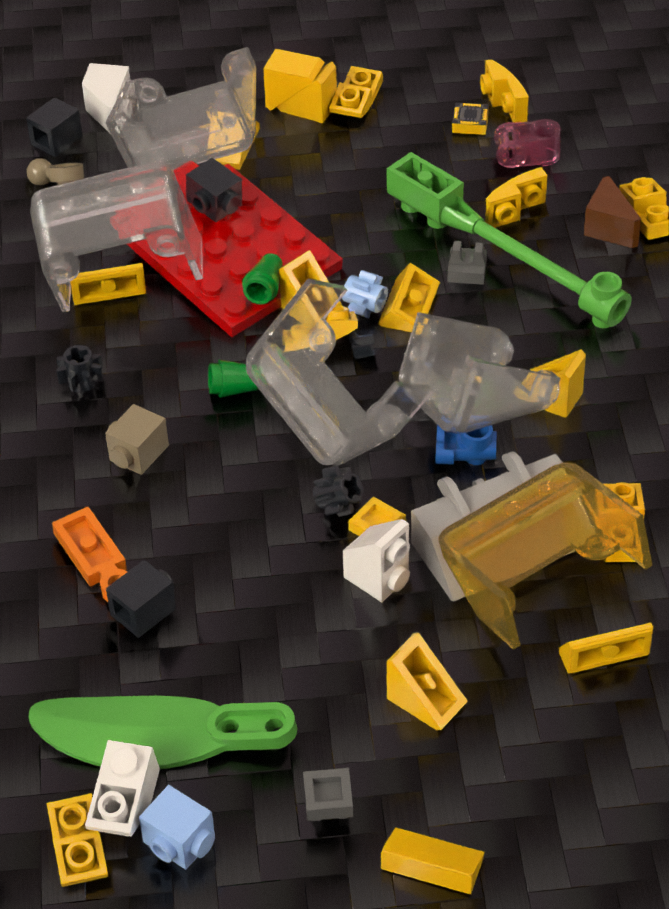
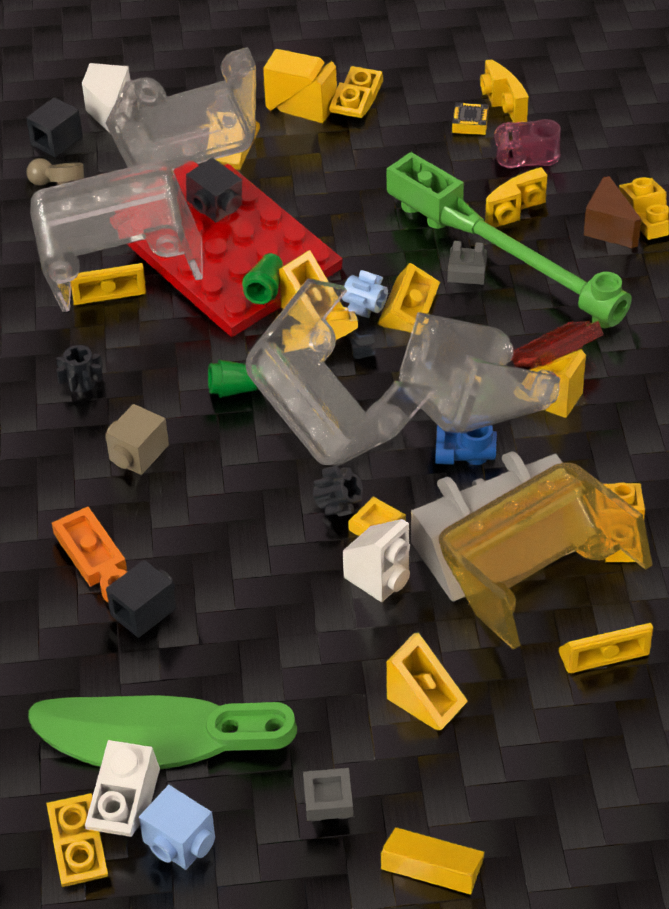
(556, 343): none -> clear red plate

